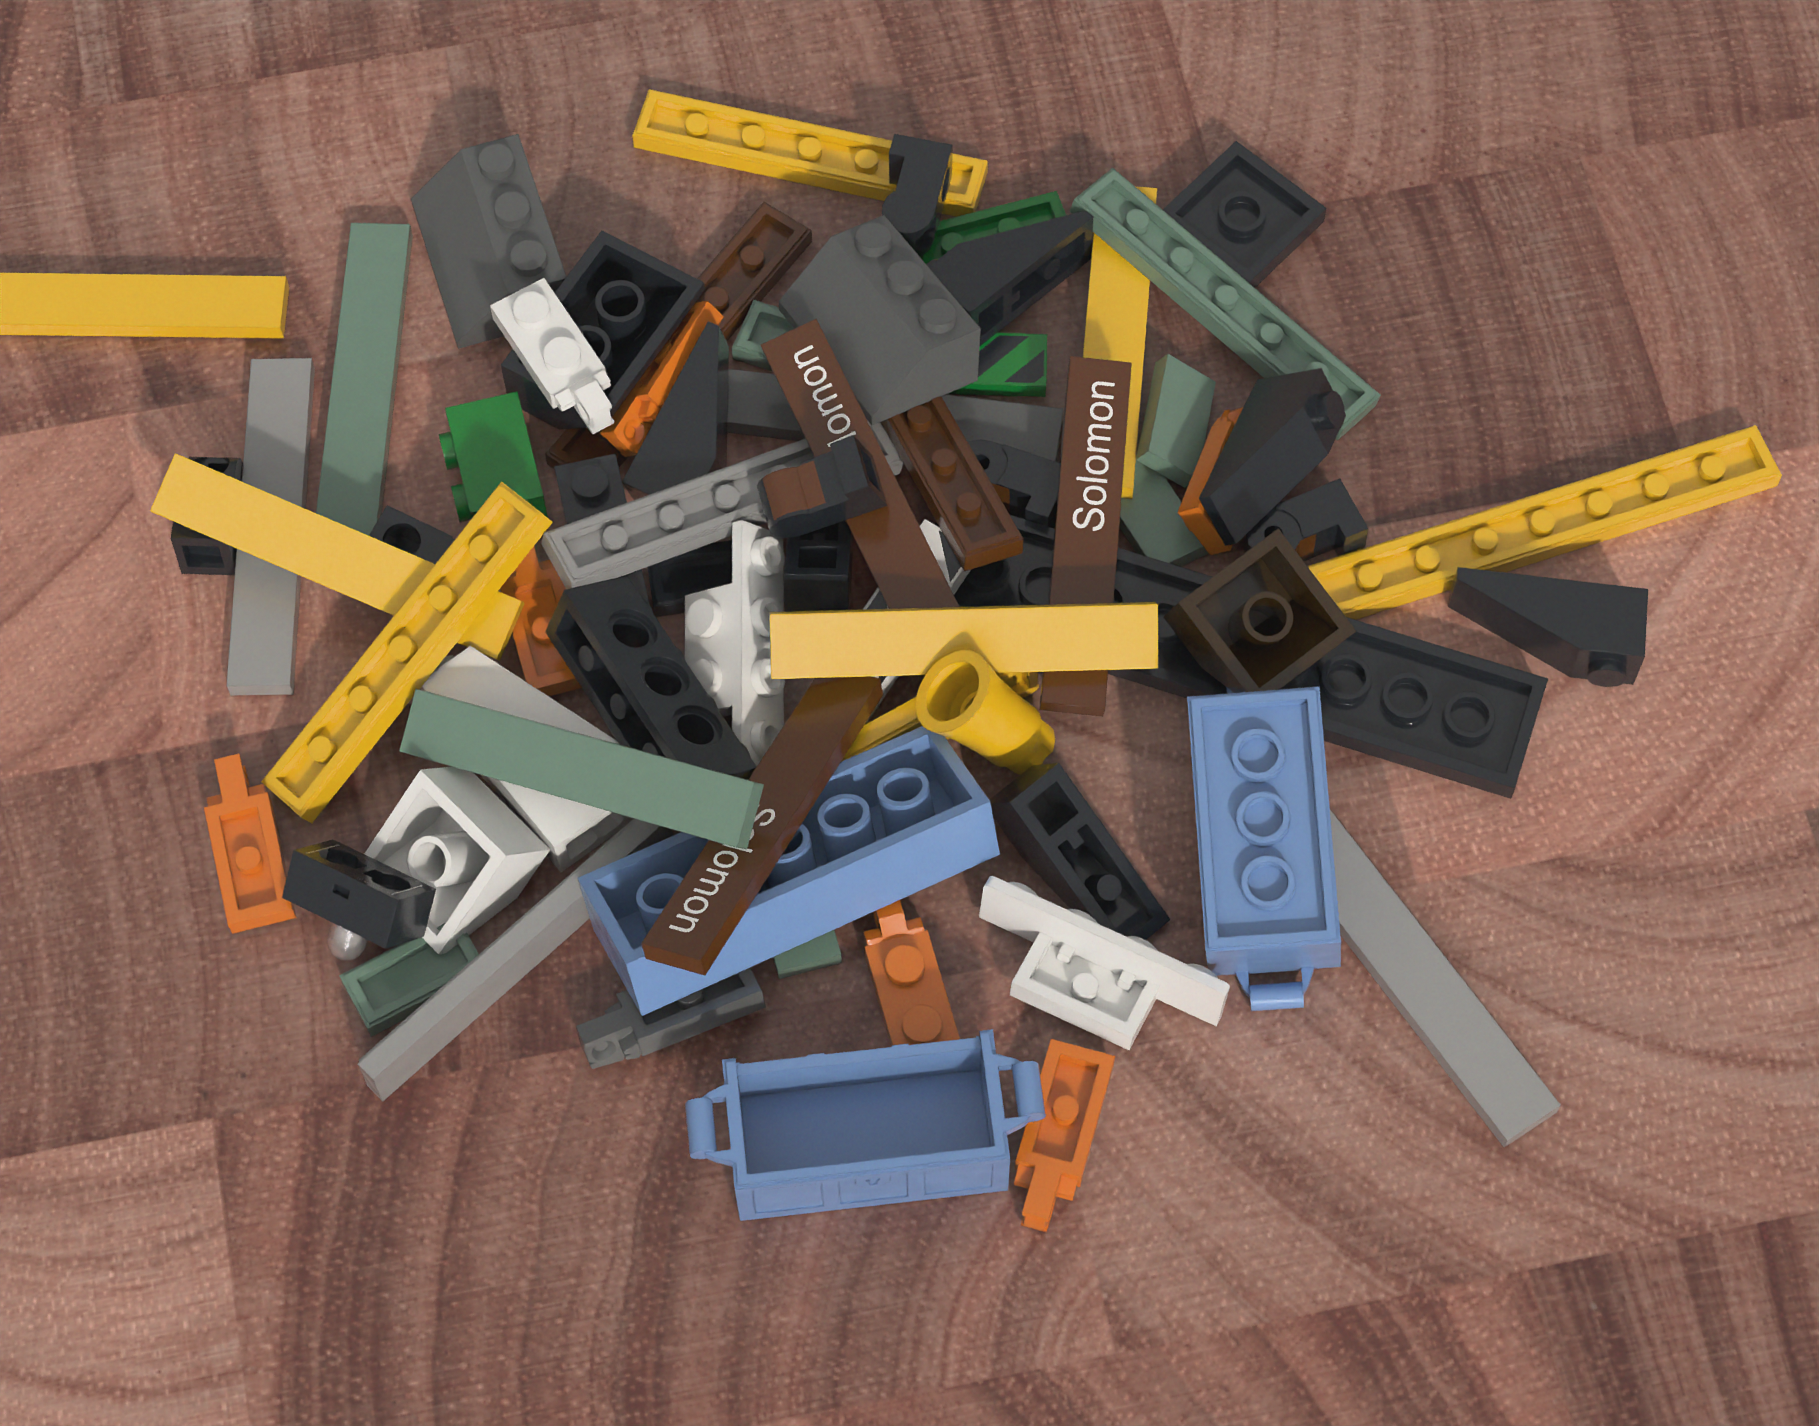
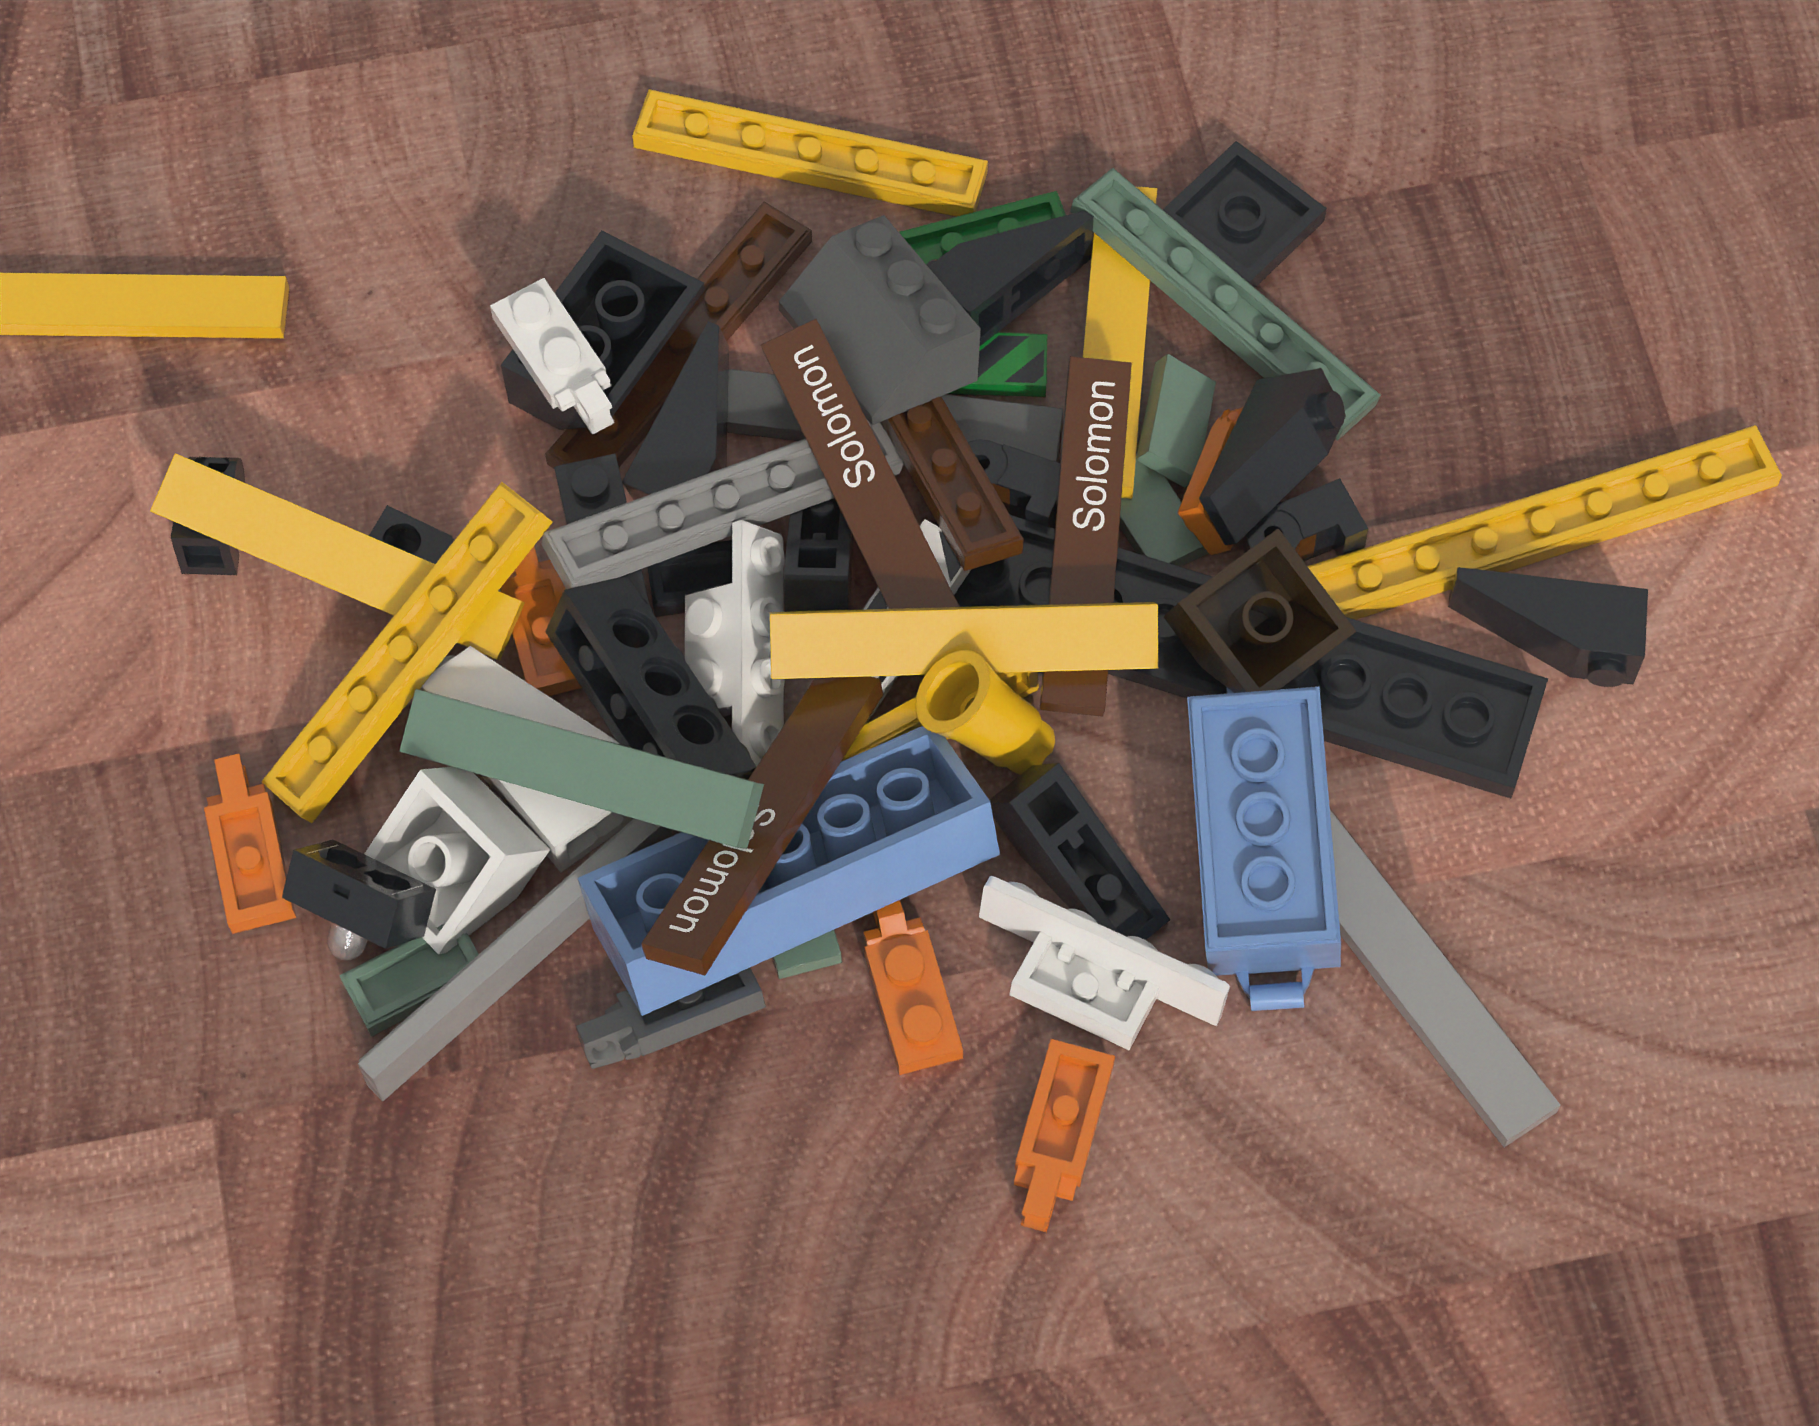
(278, 463): light grey tile -> none
(365, 375): sand green tile -> none
(485, 234): dark grey slope -> none
(489, 447): green brick -> none
(647, 397): orange hinge -> none
(760, 325): sand green tile -> none
(821, 490): black leg -> none
(866, 1126): medium blue container -> none
(922, 179): black leg -> none

